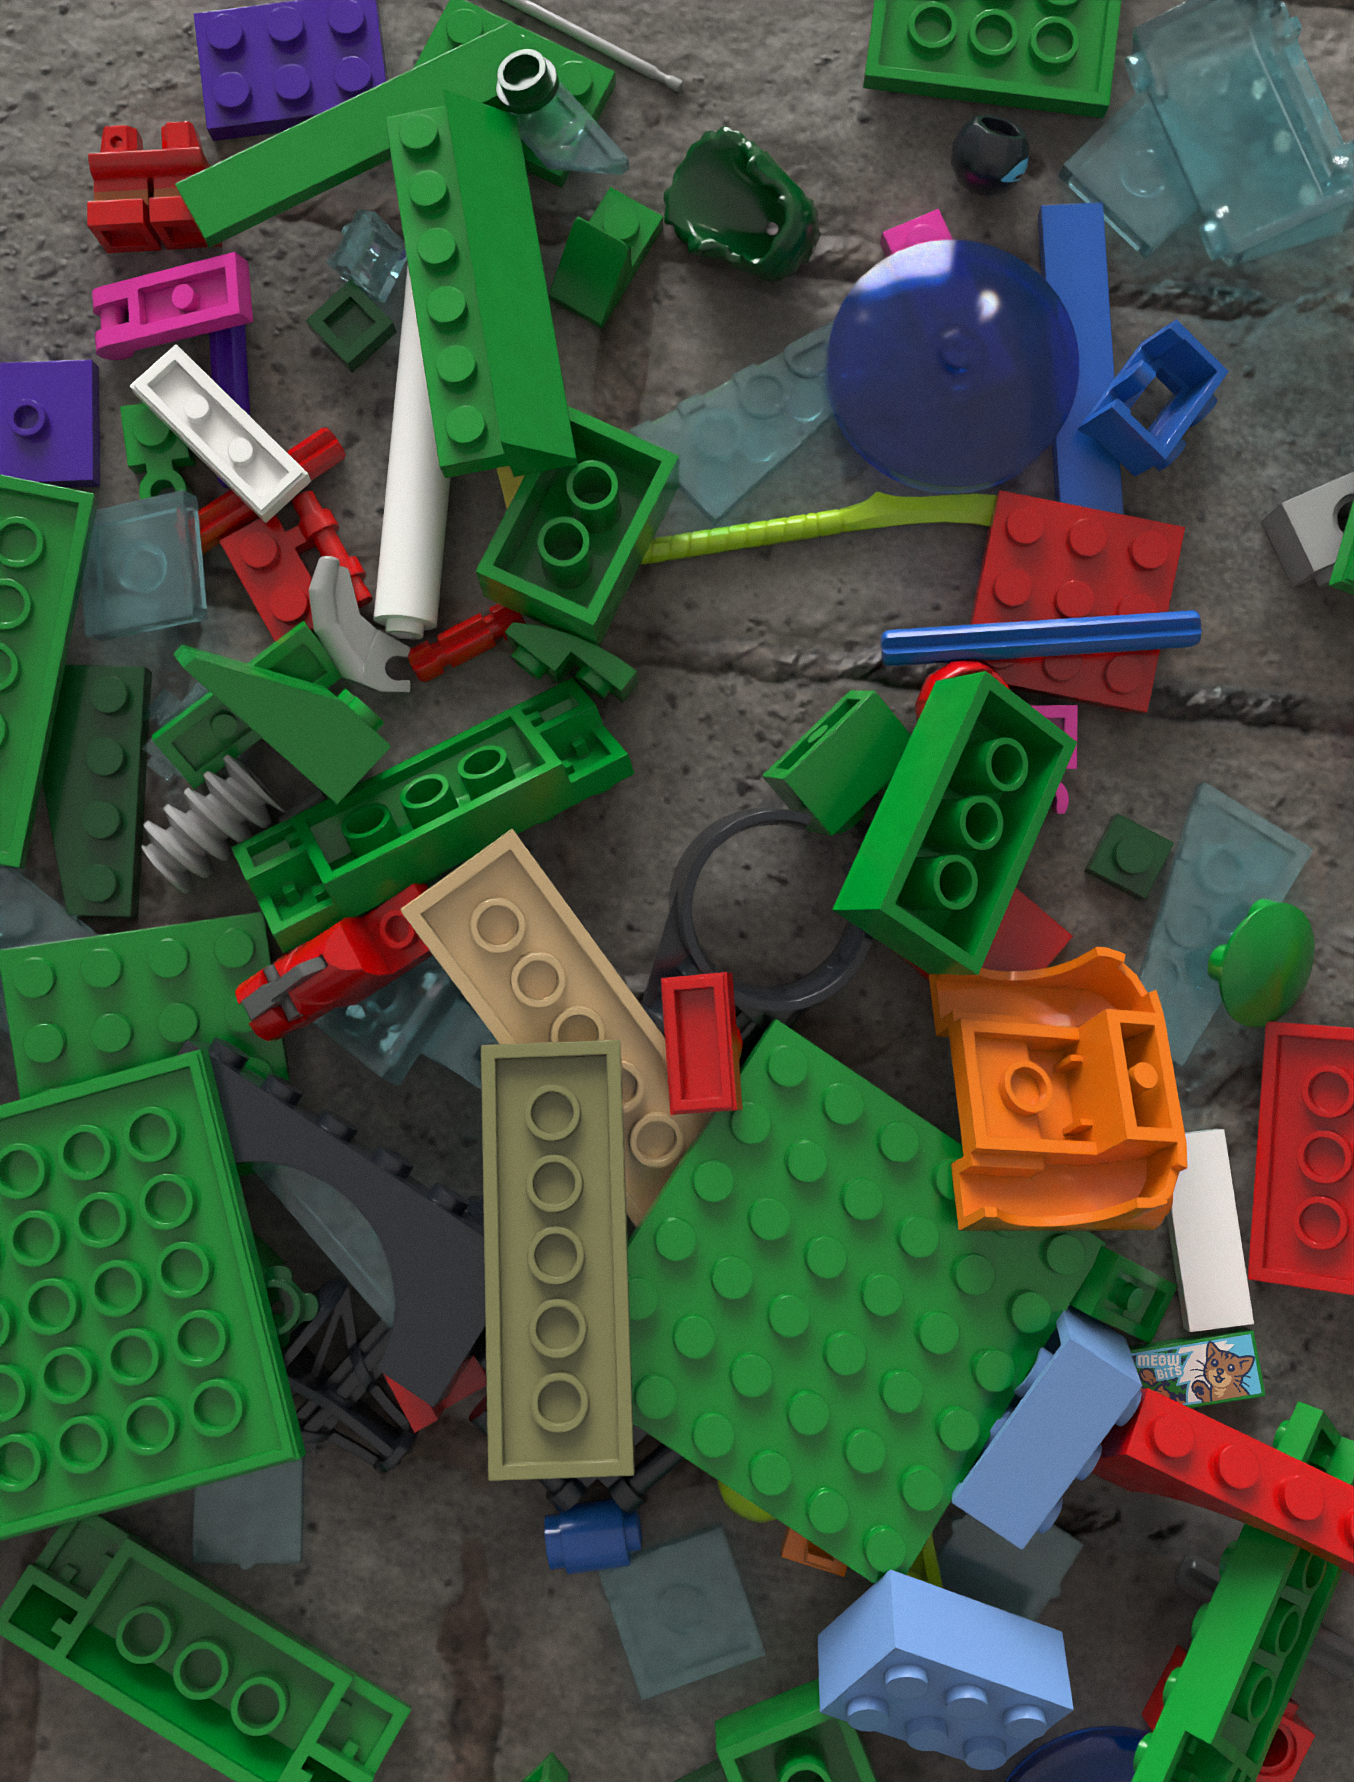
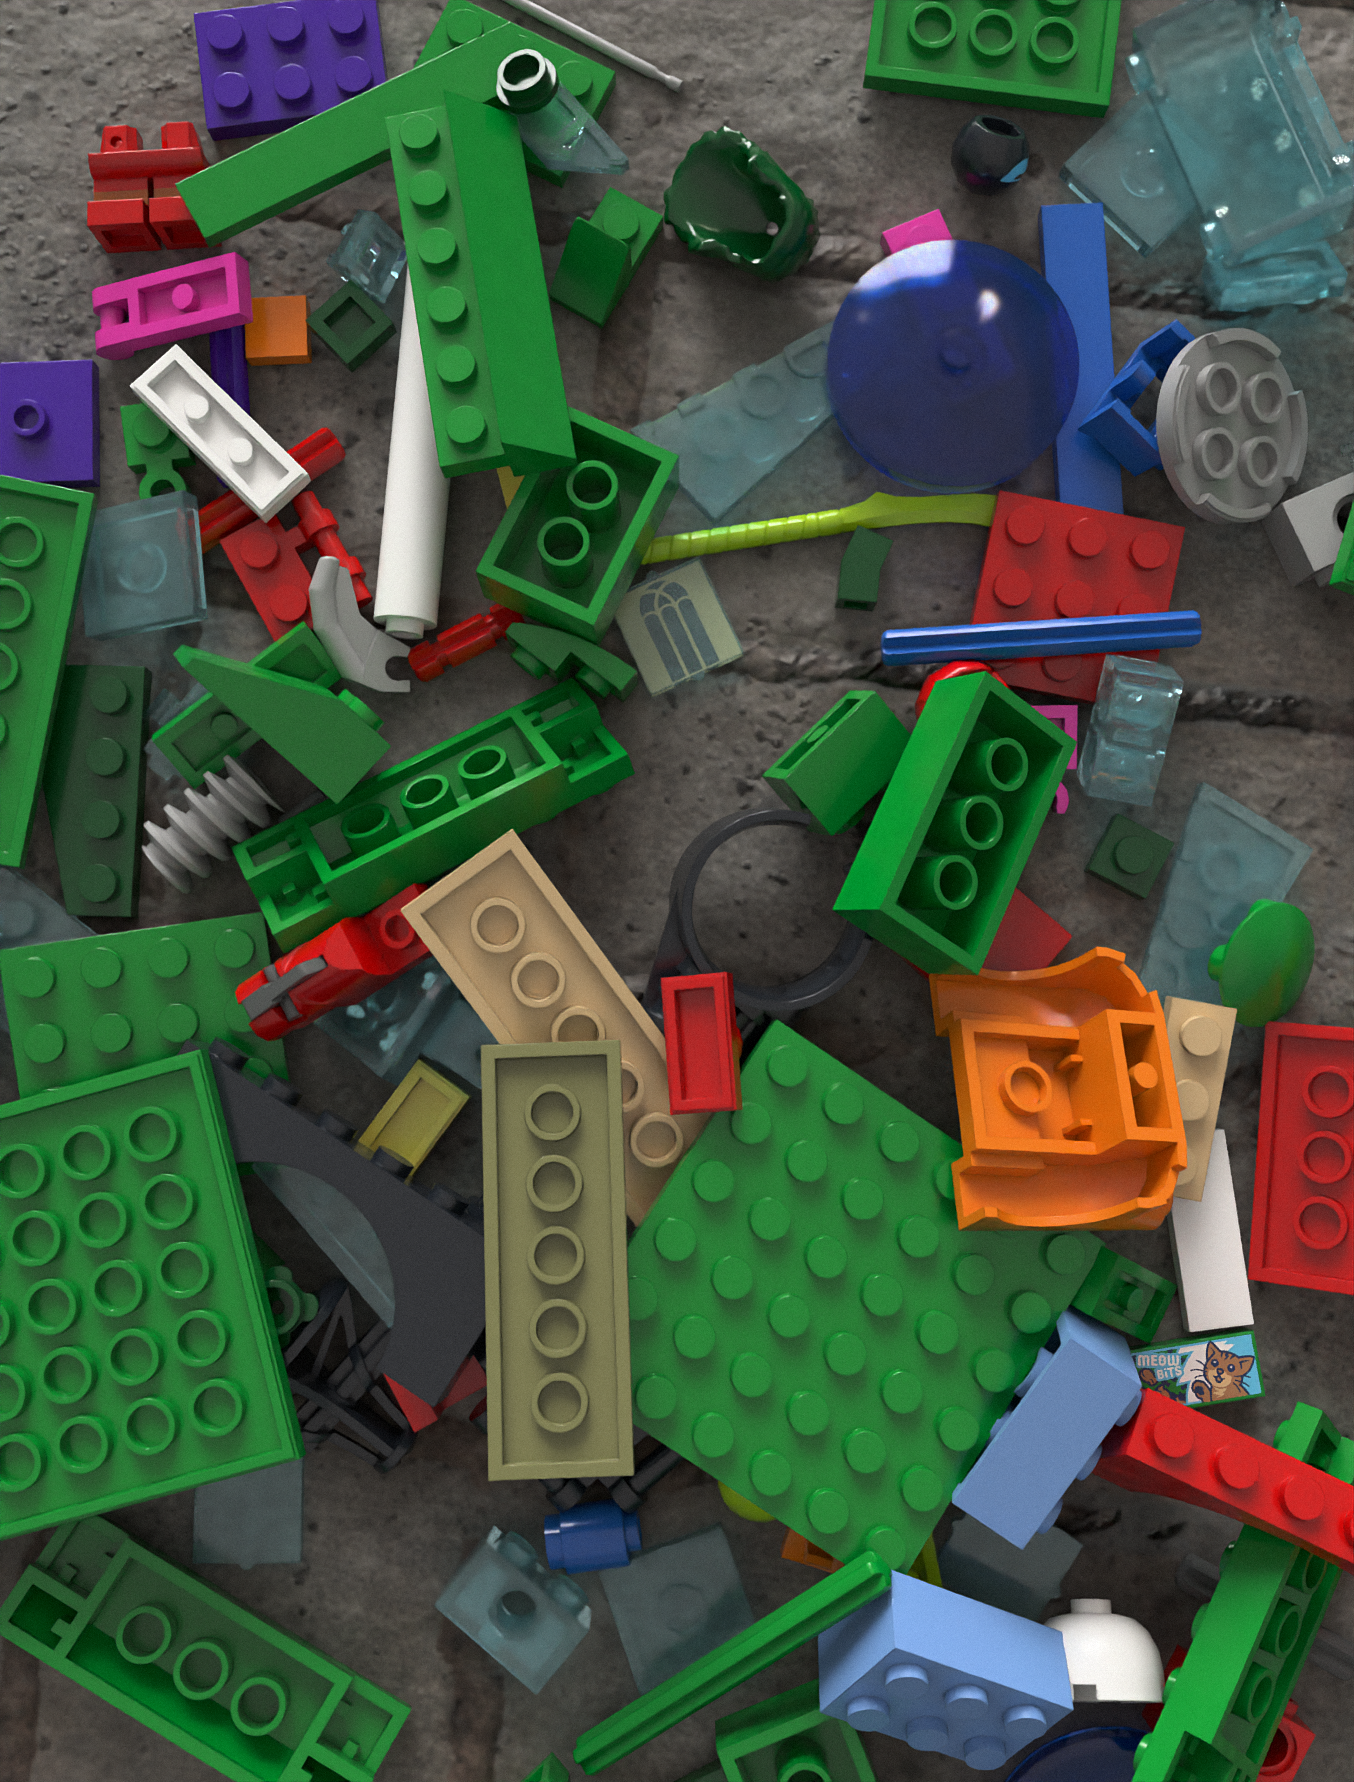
(279, 331): none -> orange tile
(416, 1115): none -> light yellow tile
(526, 1644): none -> clear light blue brick
(676, 627): none -> clear light blue piece
(734, 1662): none -> green axle
(861, 570): none -> dark green piece
(1109, 1655): none -> white cylinder
(1129, 729): none -> clear light blue brick
(1199, 1052): none -> tan plate
(1231, 426): none -> light grey tile
(1283, 277): none -> clear light blue plate

